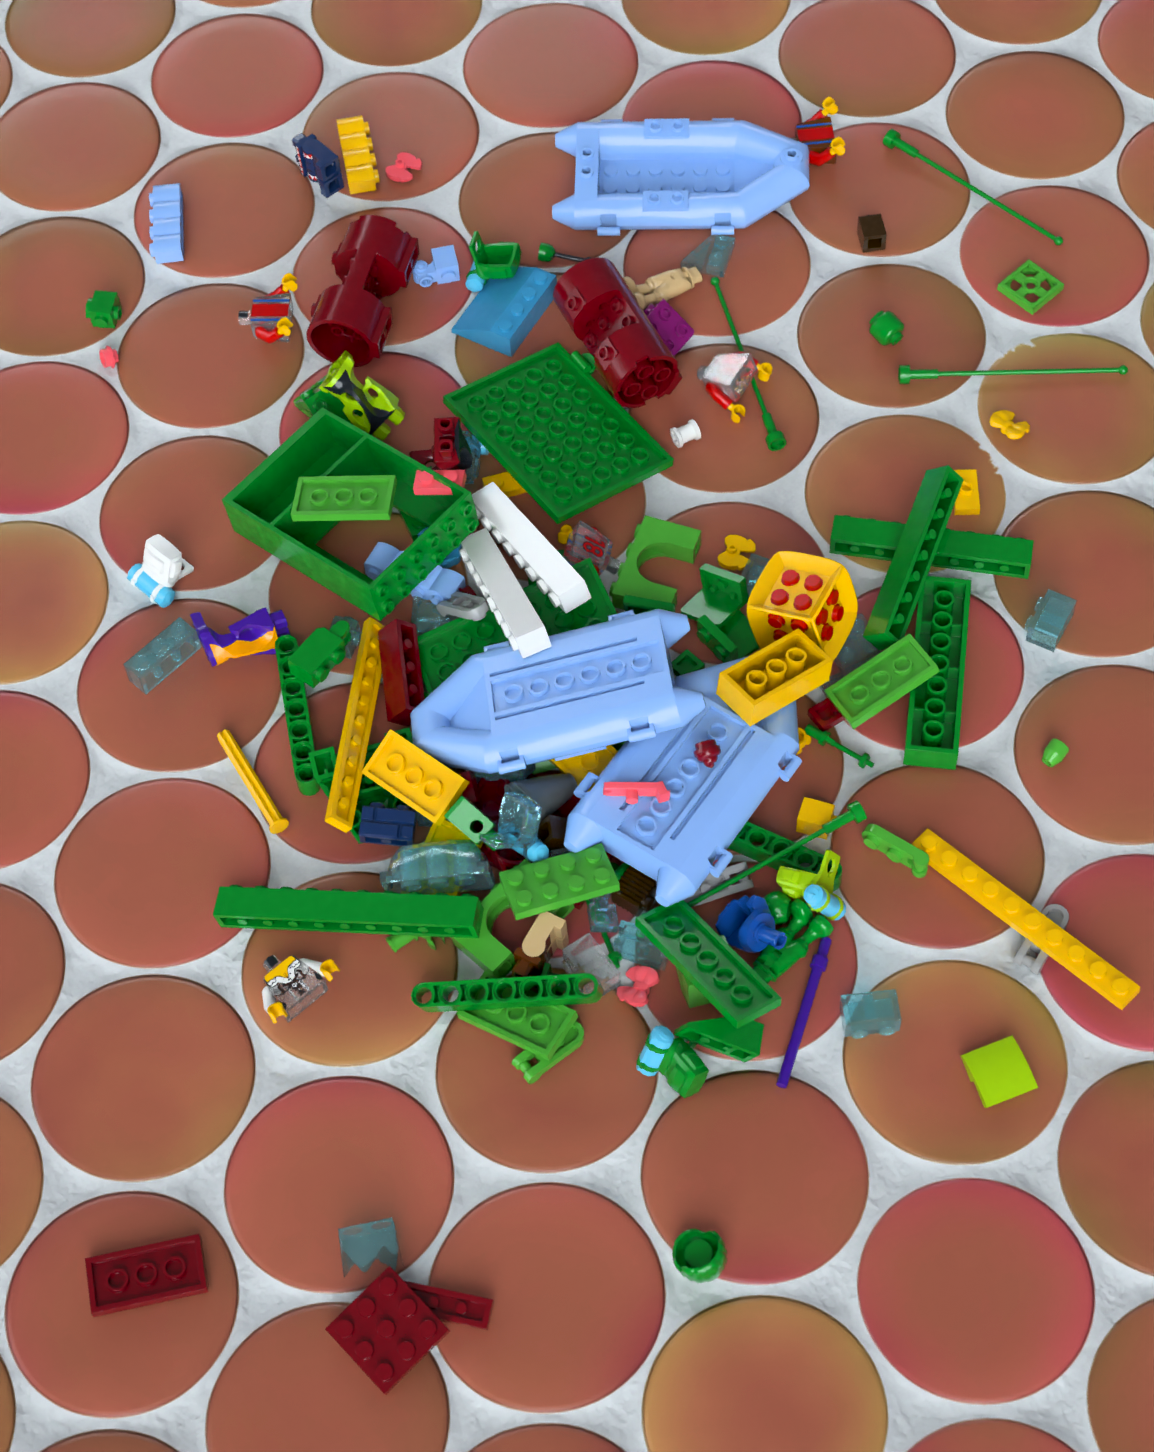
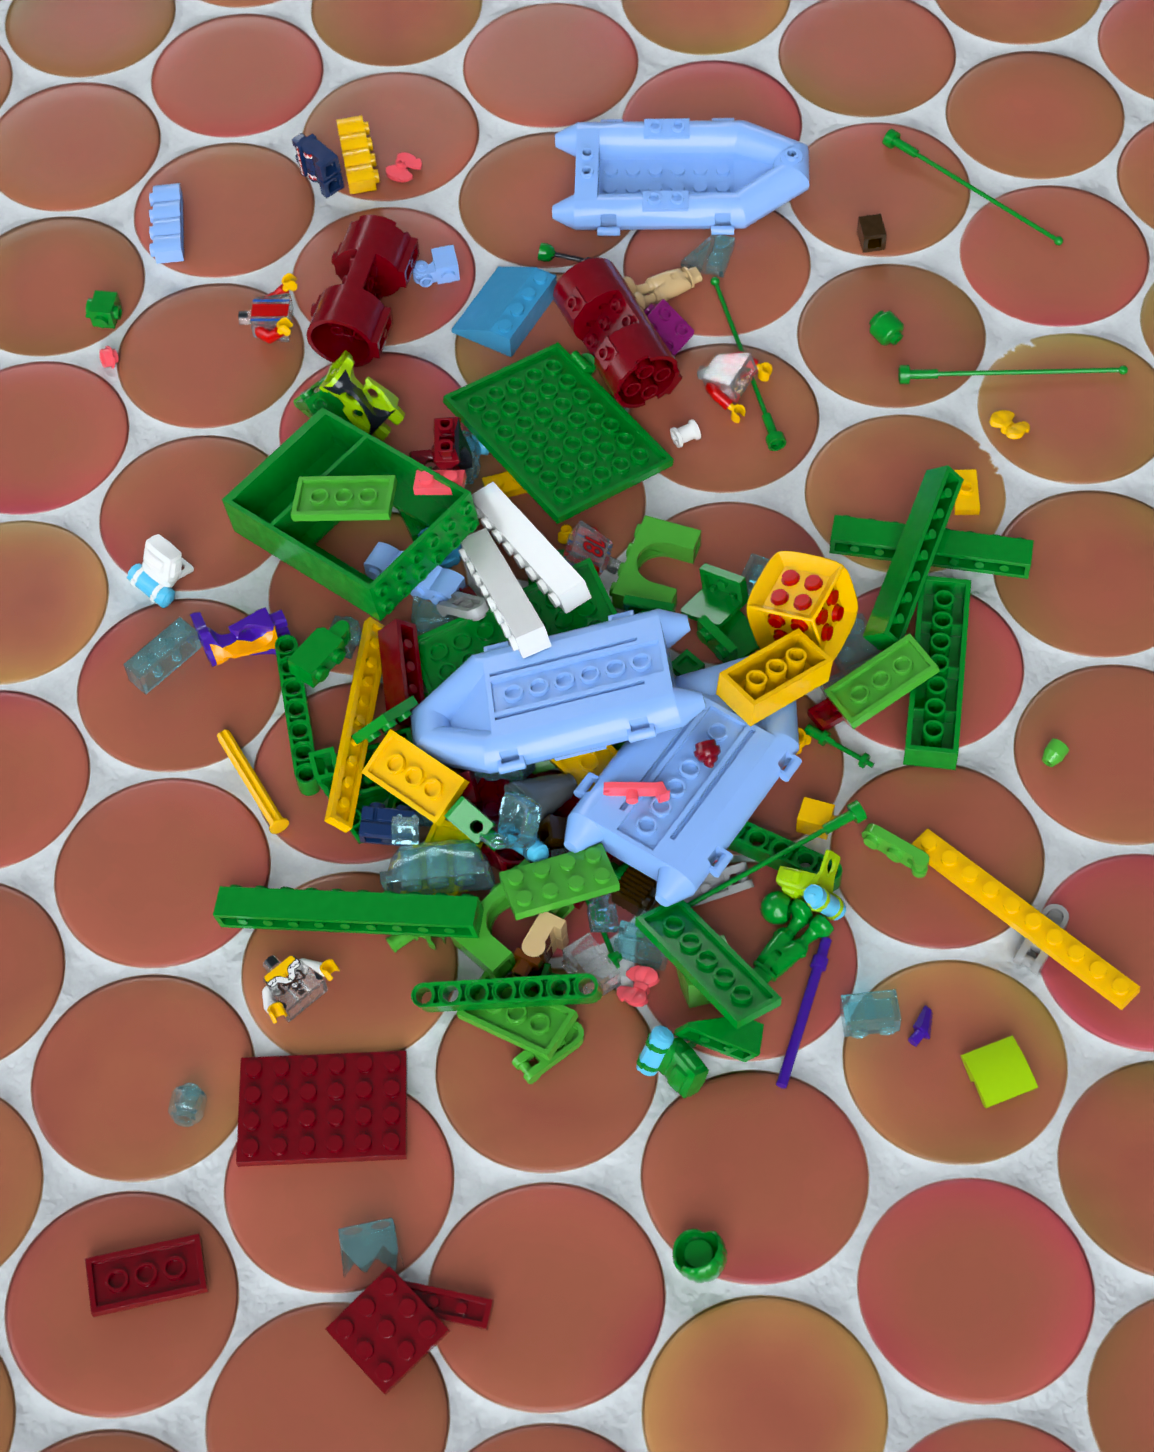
(187, 1104): none -> clear light blue head
(322, 1108): none -> dark red plate
(385, 721): none -> green plate
(405, 830): none -> clear light blue tile
(491, 262): green piece -> none
(731, 557): yellow piece -> none
(749, 925): blue piece -> none
(819, 135): torso -> none
(922, 1027): none -> dark purple bar
(1040, 275): bright green piece -> none
(1050, 620): clear light blue brick -> none

